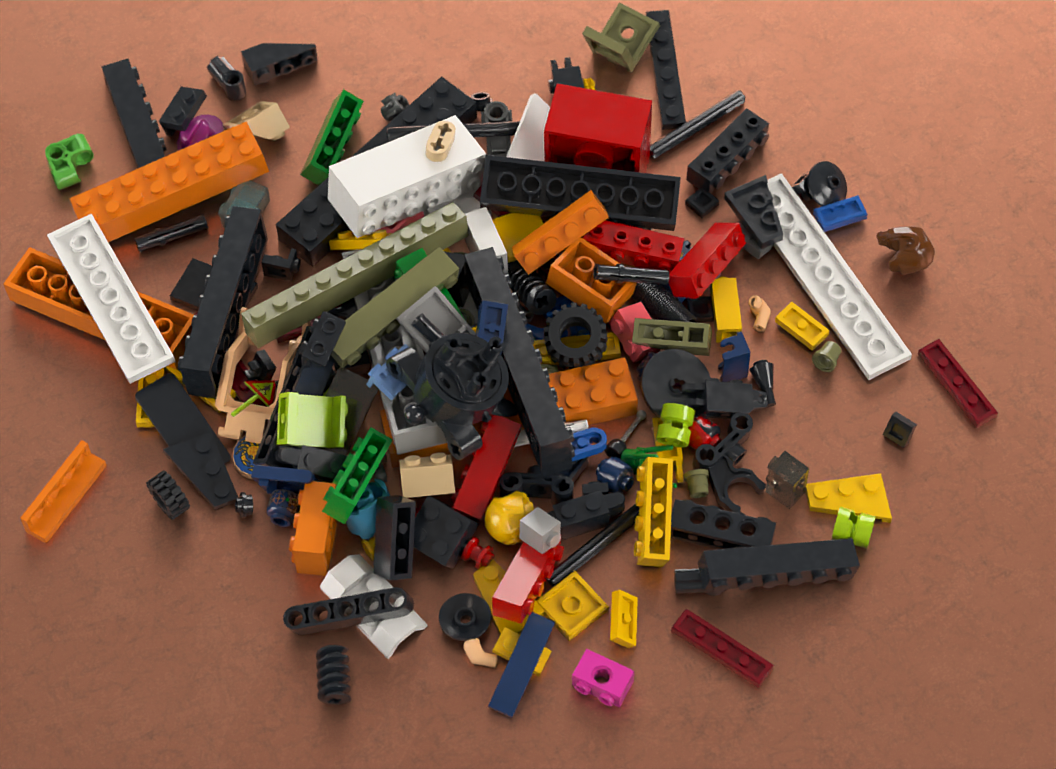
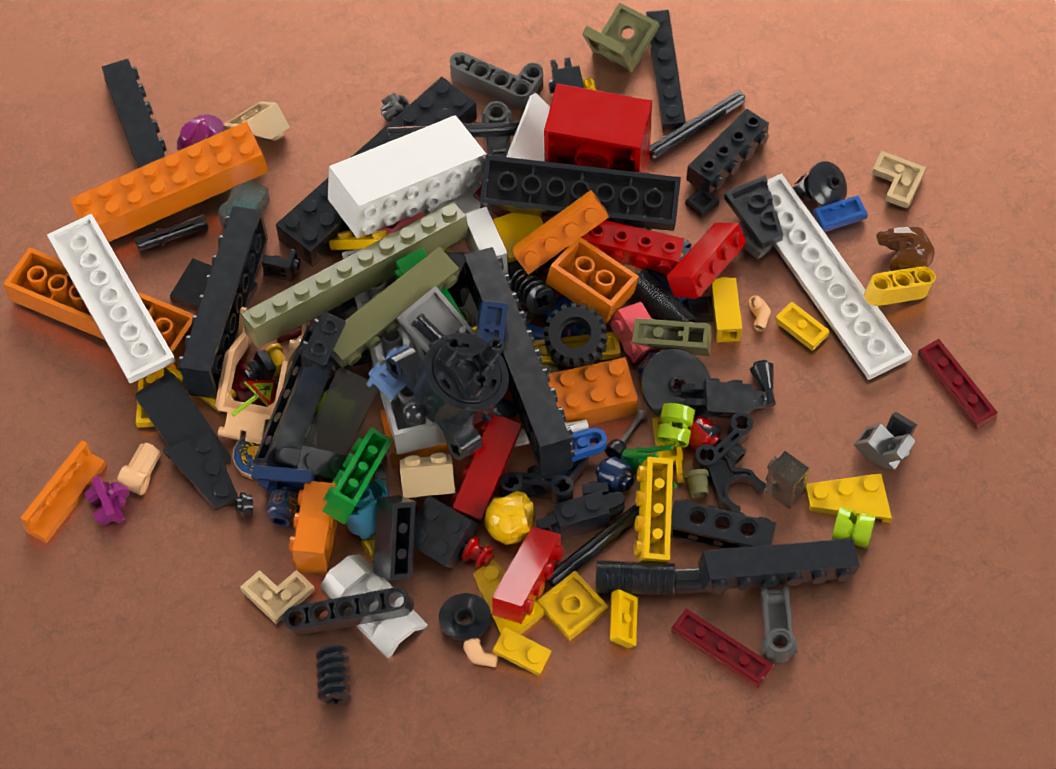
(72, 153): bright green piece -> none
(111, 497): none -> magenta hips
(137, 473): none -> light nougat piece
(168, 494): black tyre -> none
(182, 109): black bracket -> none
(228, 78): black piece -> none
(275, 59): black slope -> none
(276, 355): none -> yellow bush
(277, 599): none -> tan plate
(311, 420): lime panel -> none
(332, 137): green brick -> none
(435, 139): tan beam -> none
(482, 100): black plate -> none
(496, 82): none -> dark grey beam
(521, 664): dark blue slope -> none
(540, 530): light grey brick -> none
(595, 666): dark pink brick -> none
(630, 274): black pin -> none
(635, 577): none -> black piece
(735, 362): dark blue hinge -> none
(777, 625): none -> dark grey piece
(827, 356): olive piece -> none
(882, 447): none -> dark grey brick
(899, 286): none -> yellow beam
(904, 176): none -> tan plate

